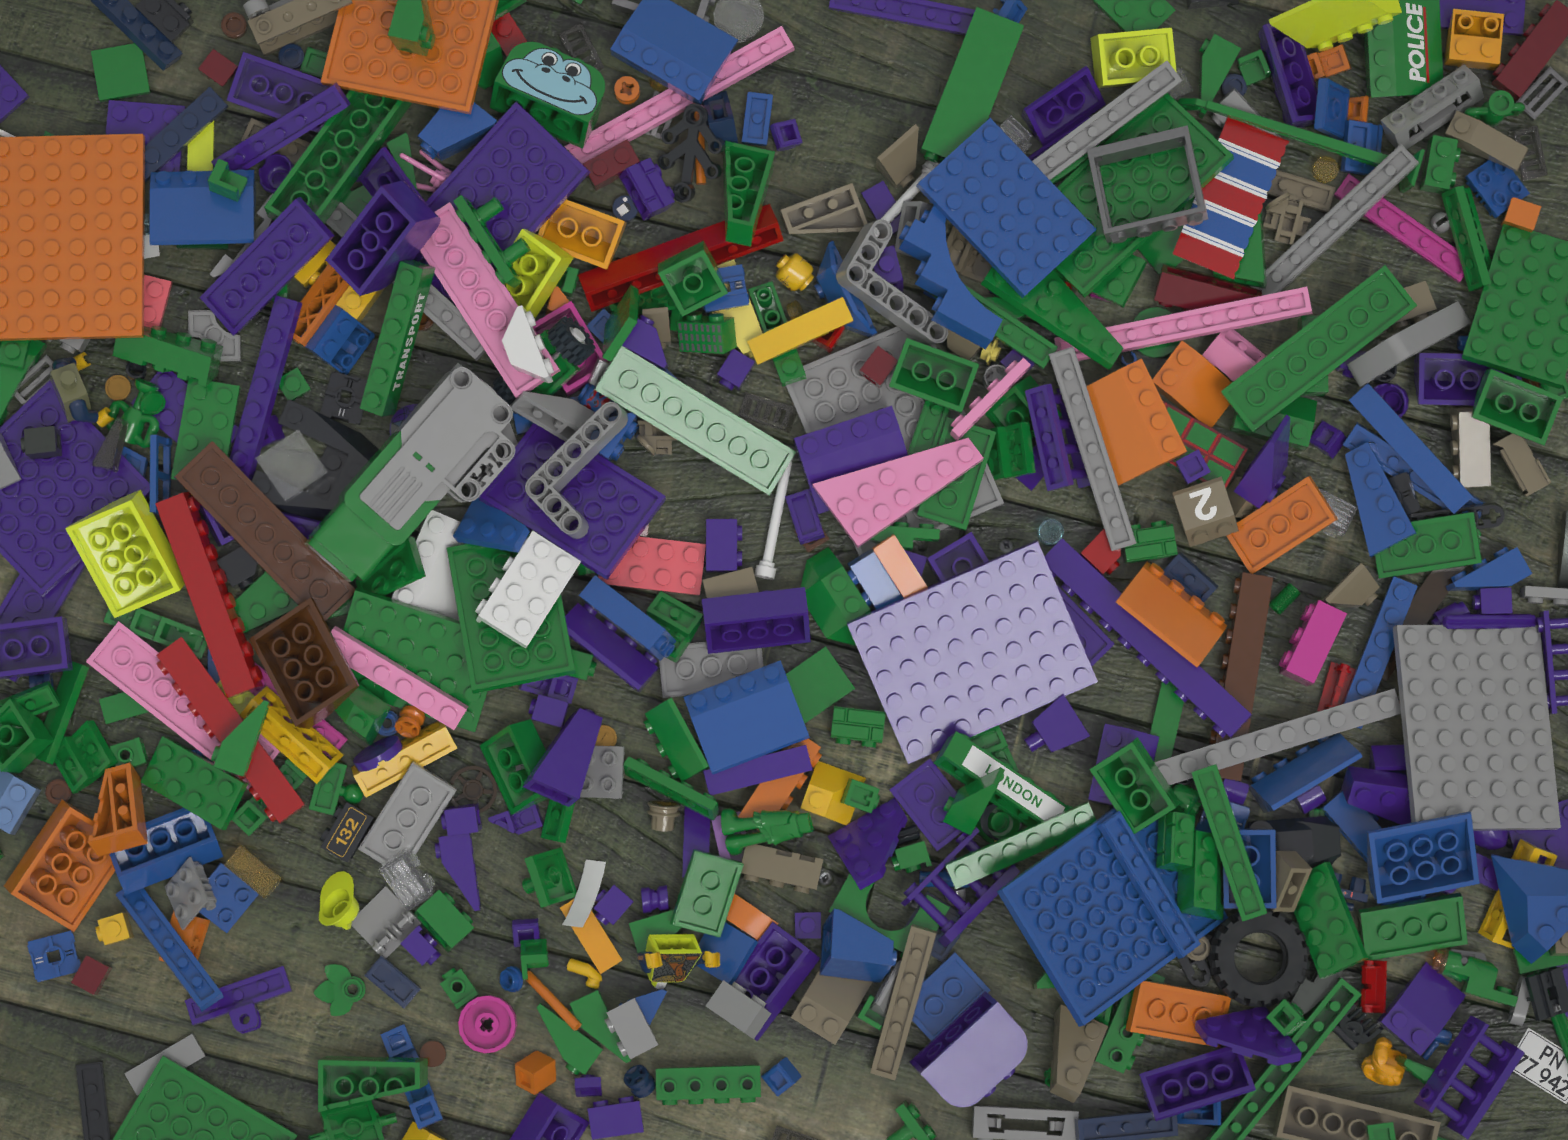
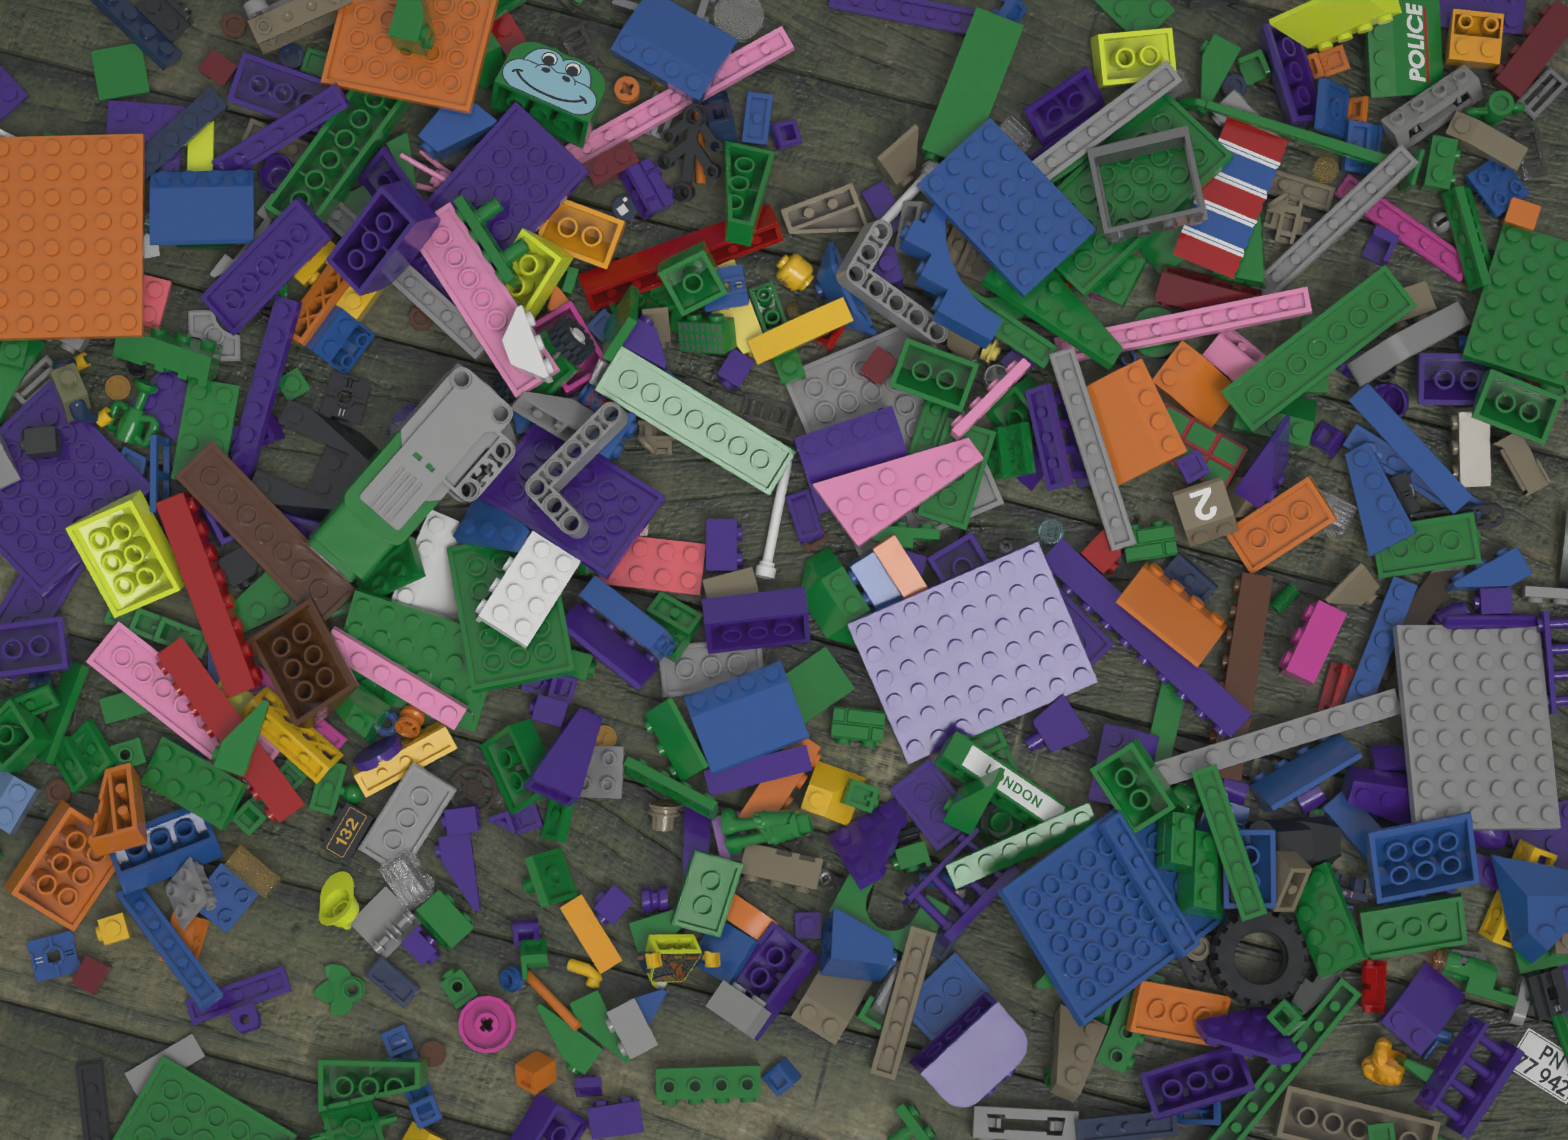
(112, 447): clear smoke slope -> none
(152, 402): green piece -> none
(226, 182): green panel -> none
(291, 465): clear tile -> none
(397, 337): green brick -> none
(586, 893): white sticker -> none
(639, 1081): dark blue wheel -> none
(1352, 1029): black piece -> none
(1380, 246): none -> dark purple panel

